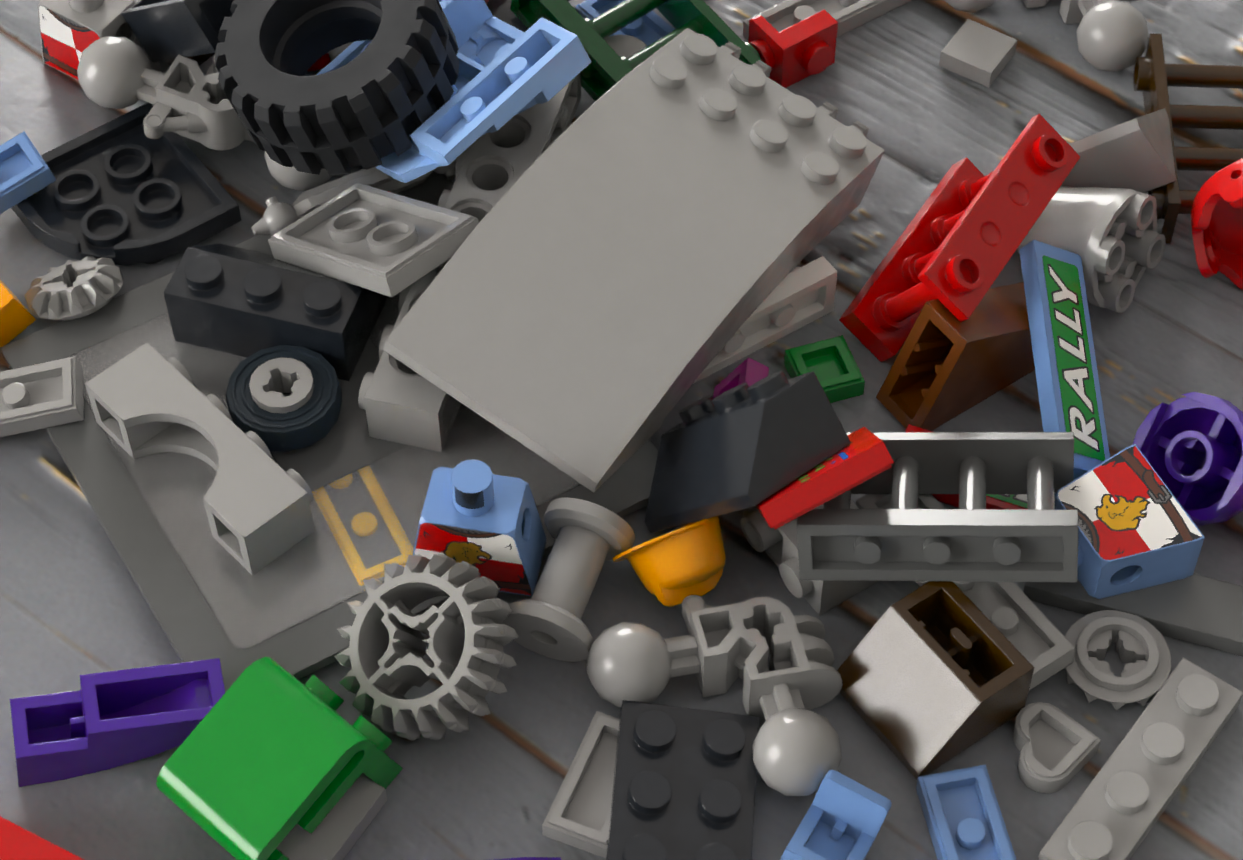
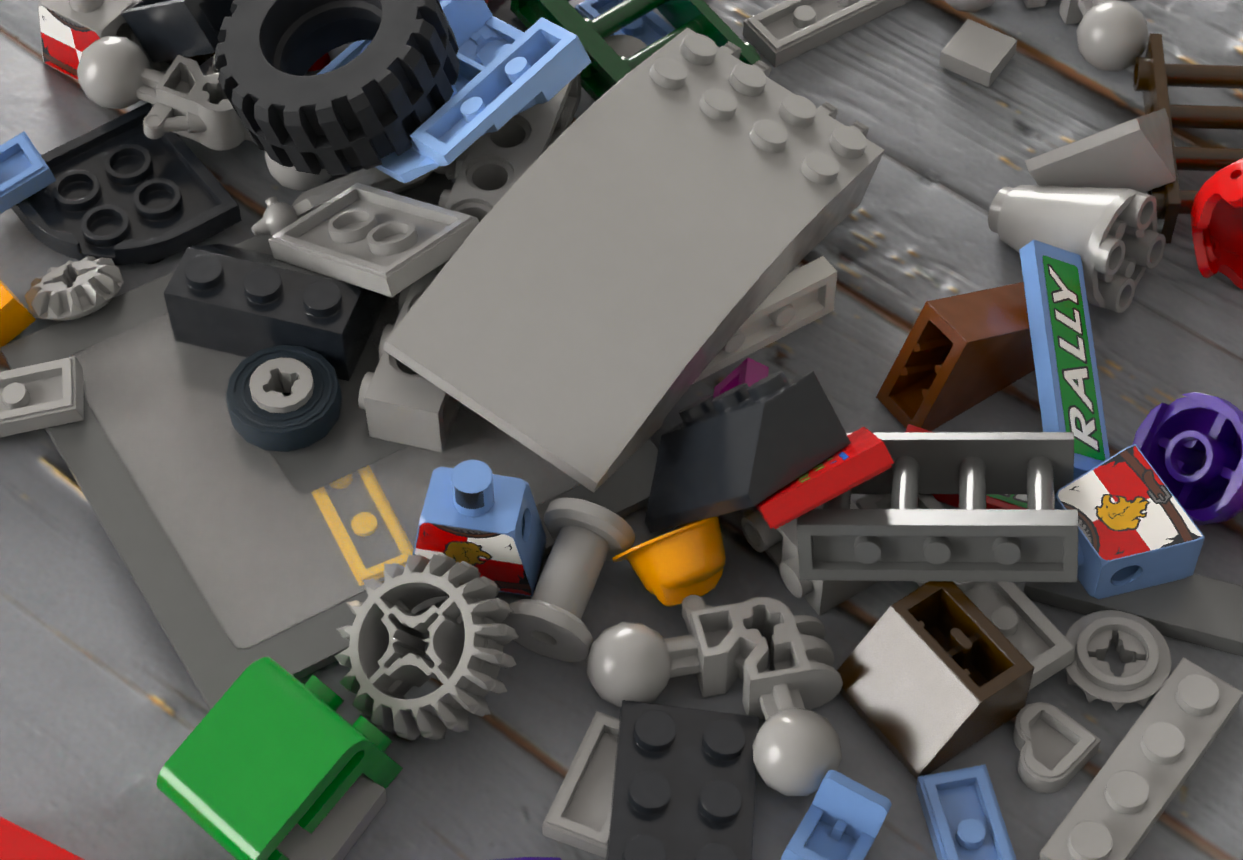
(111, 719): dark purple slope -> none
(157, 409): light grey arch -> none
(797, 50): red bracket -> none
(831, 364): green tile -> none
(960, 239): red fence -> none

